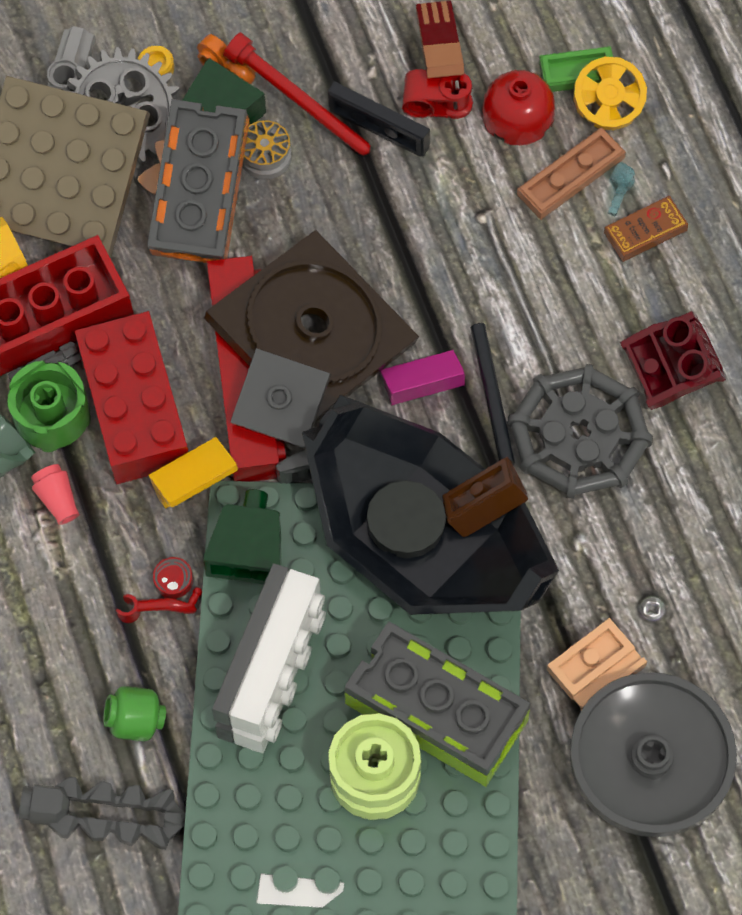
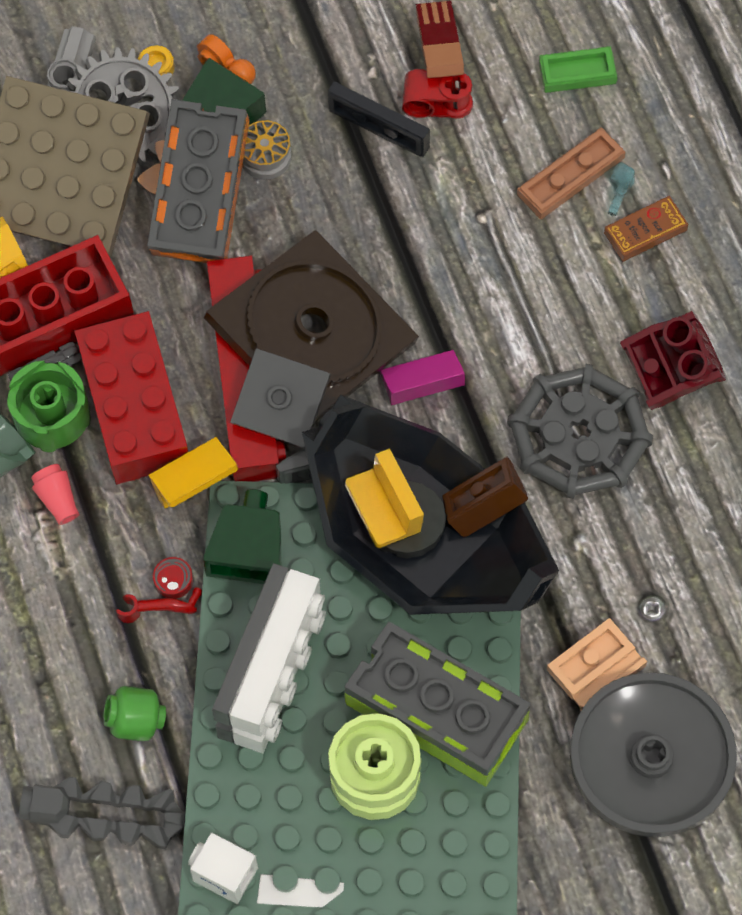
(222, 867): none -> white brick
(242, 52): red piece -> none
(385, 501): none -> yellow panel
(492, 392): black bar -> none
(518, 107): red cylinder -> none
(609, 93): yellow piece -> none

